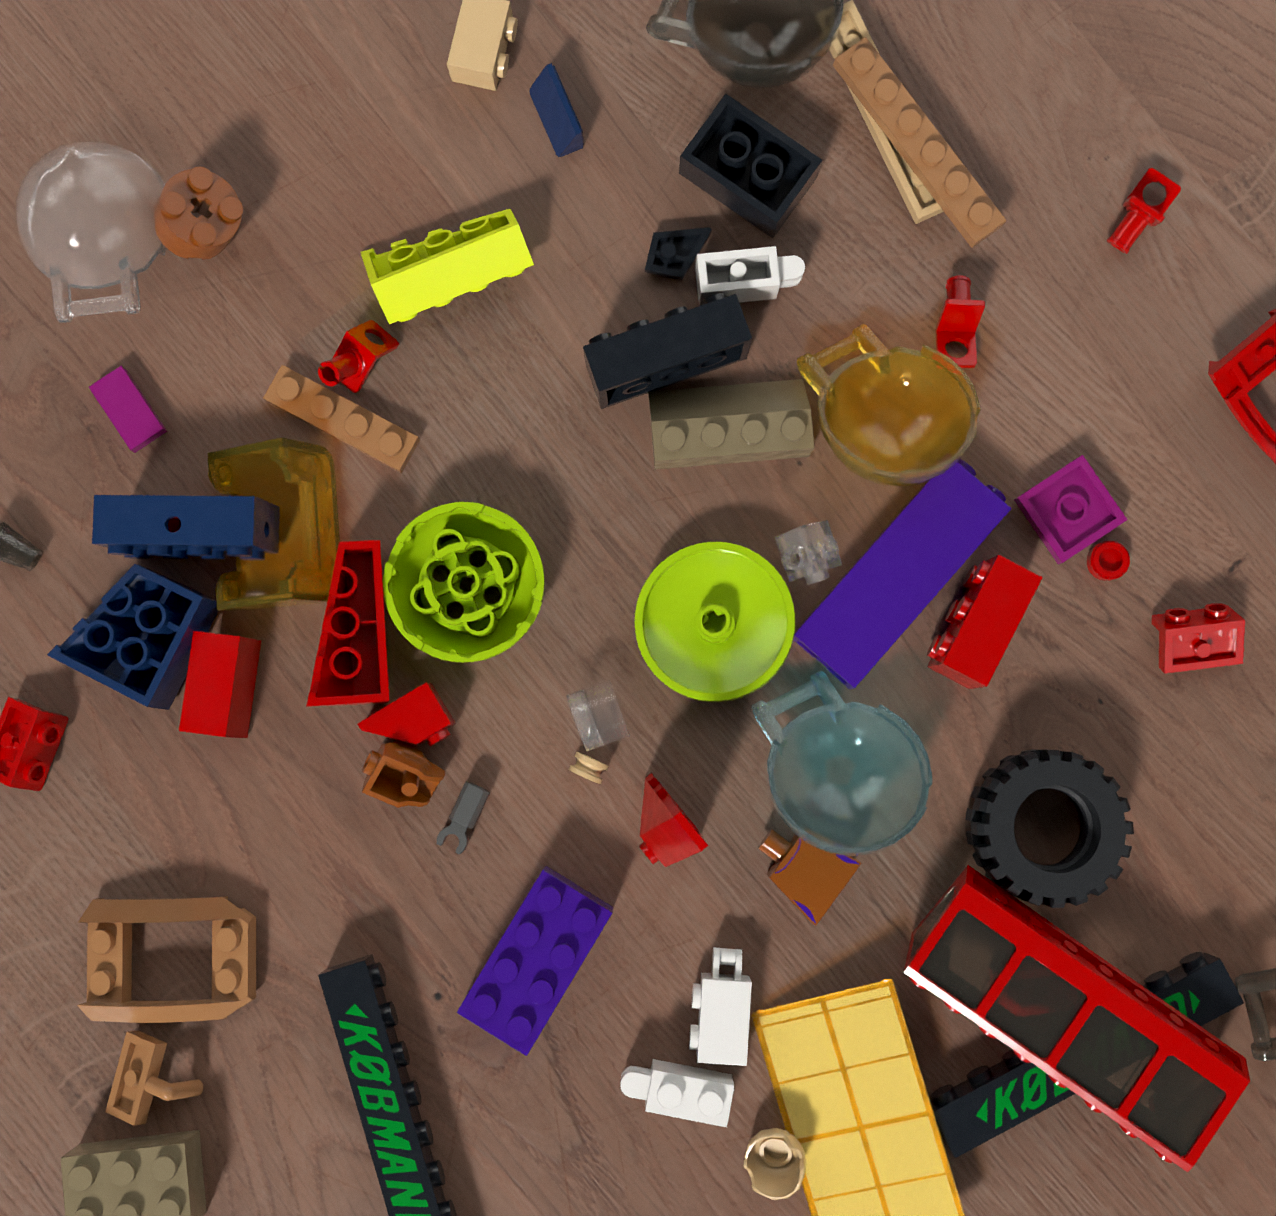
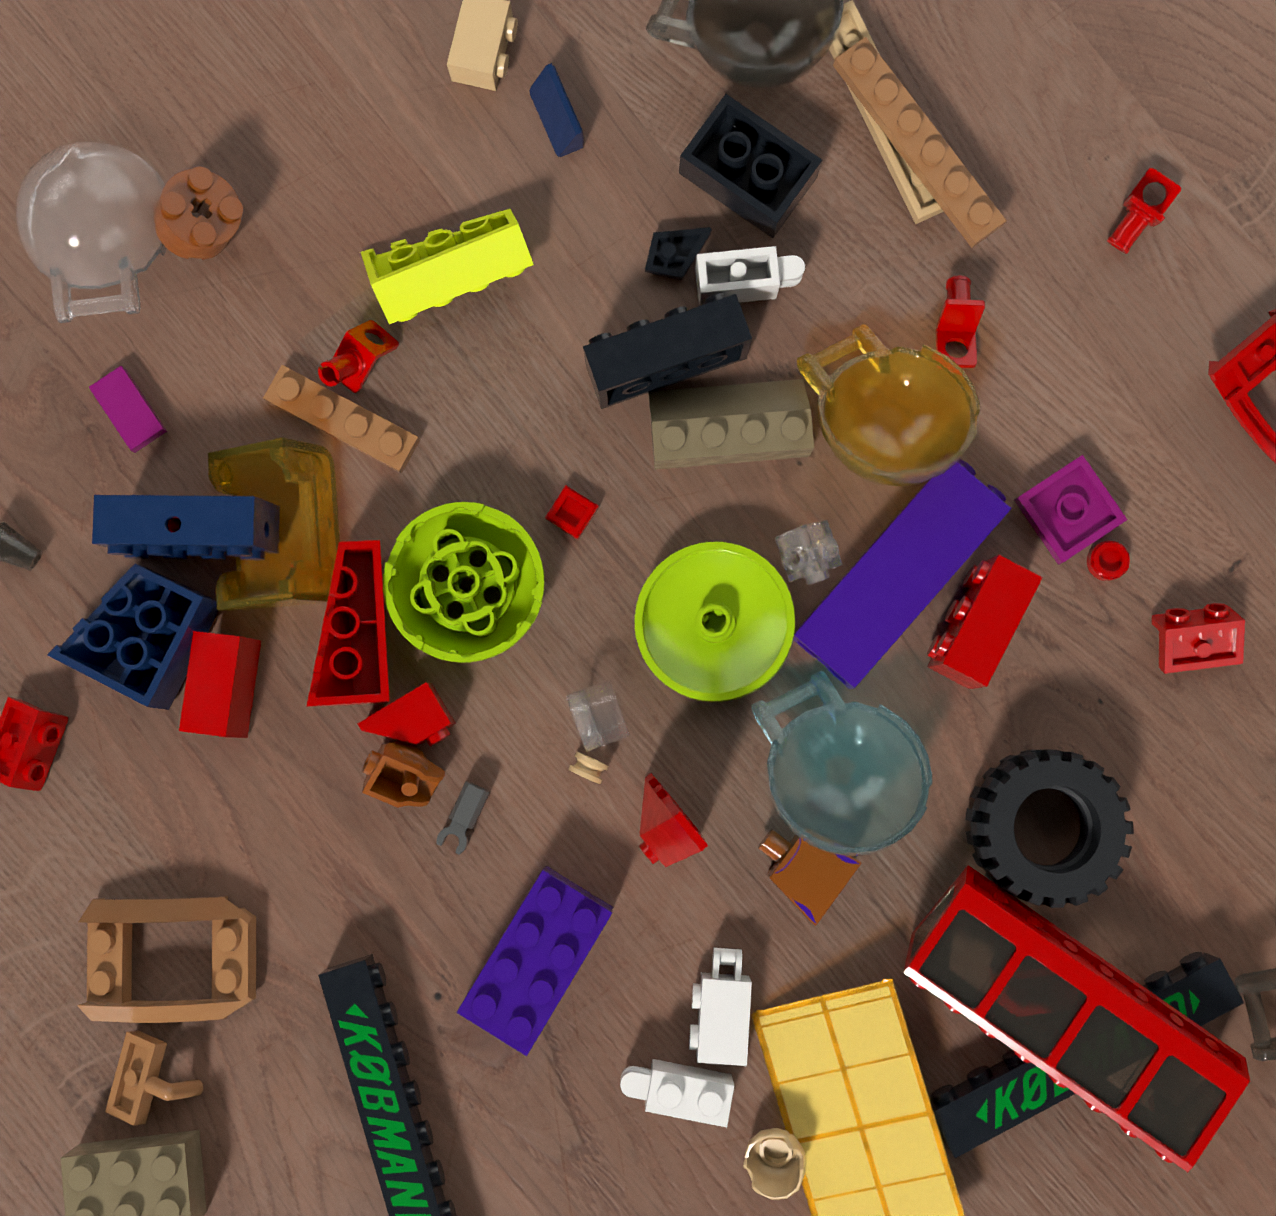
(572, 512): none -> red tile

